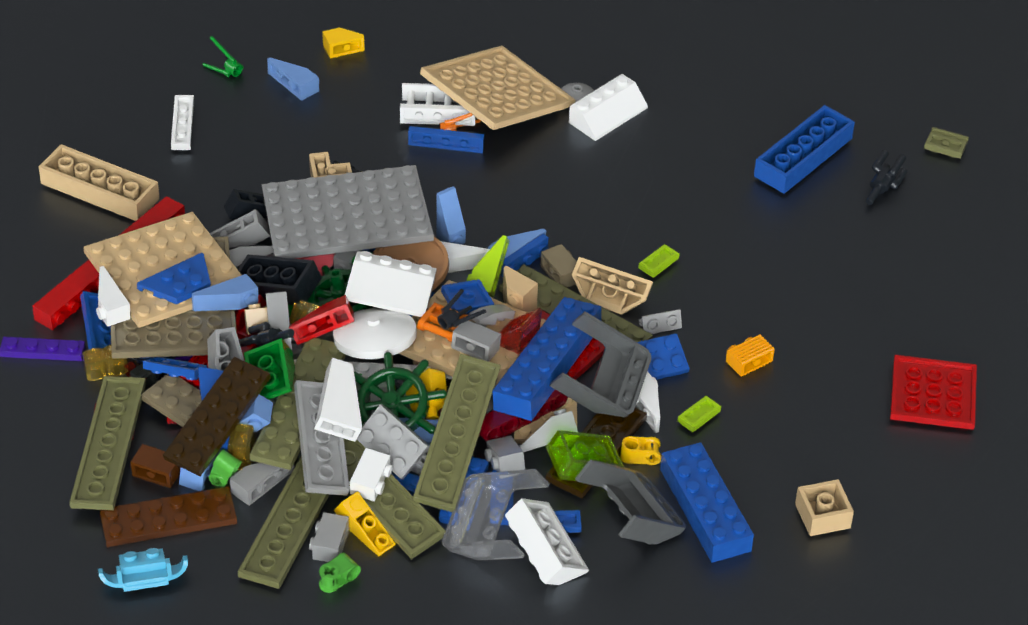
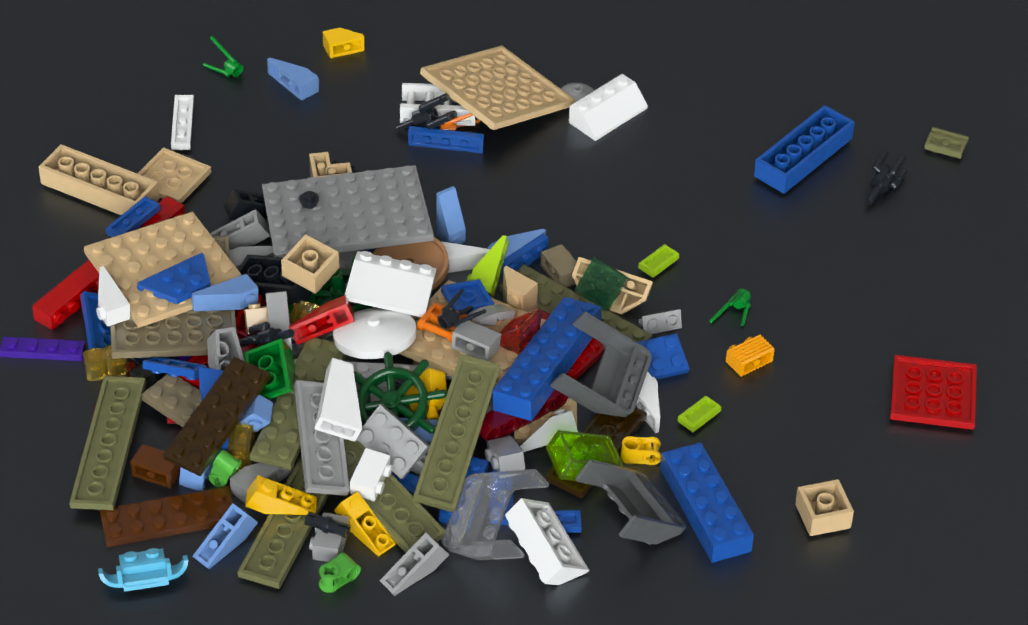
(134, 217): none -> blue plate
(175, 174): none -> tan plate
(225, 536): none -> medium blue slope
(276, 498): none -> yellow slope
(309, 199): none -> black plate
(310, 263): none -> tan brick
(327, 524): none -> black pin
(414, 565): none -> light grey slope
(427, 115): none -> black plant
(601, 284): none -> clear green plate
(739, 300): none -> green plant

